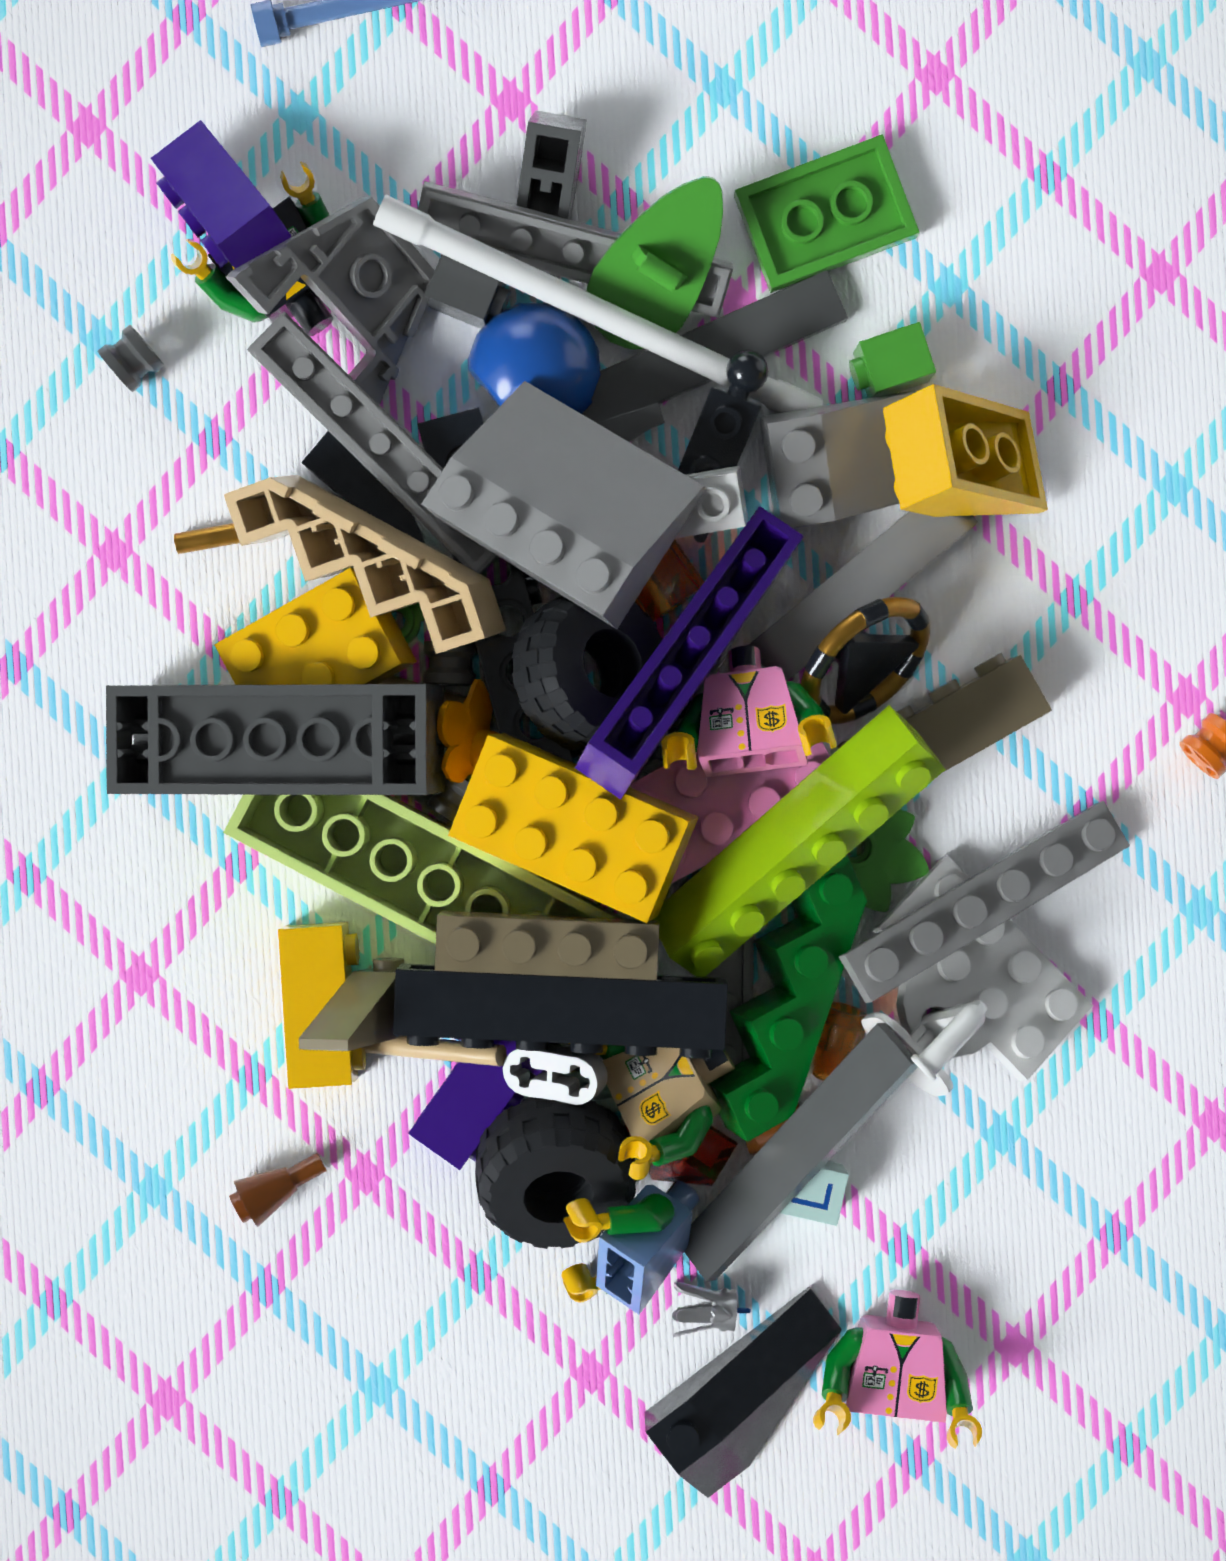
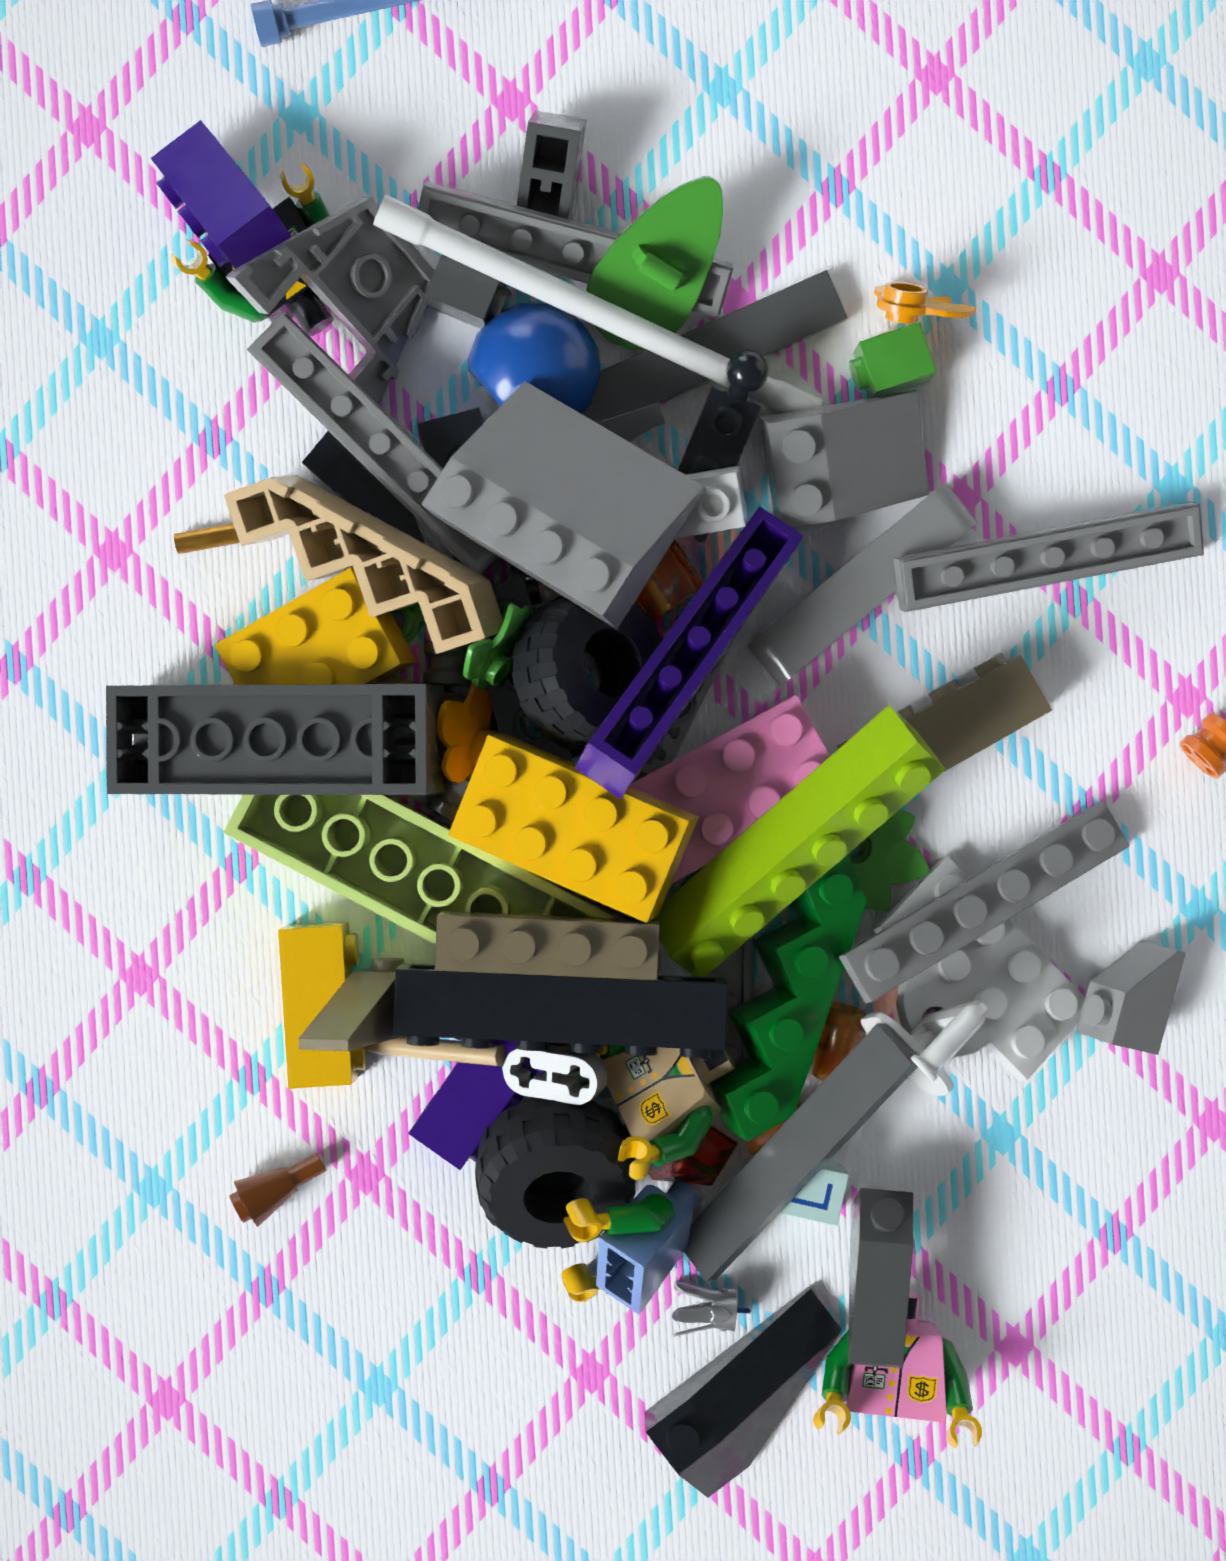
(130, 358): dark grey wheel -> none
(488, 659): none -> bright green plate
(748, 721): torso -> none
(826, 213): bright green plate -> none
(869, 664): piece -> none
(879, 1276): none -> dark grey slope
(908, 301): none -> light orange plate
(962, 455): yellow slope -> none
(1048, 556): none -> light grey tile
(1133, 998): none -> light grey slope

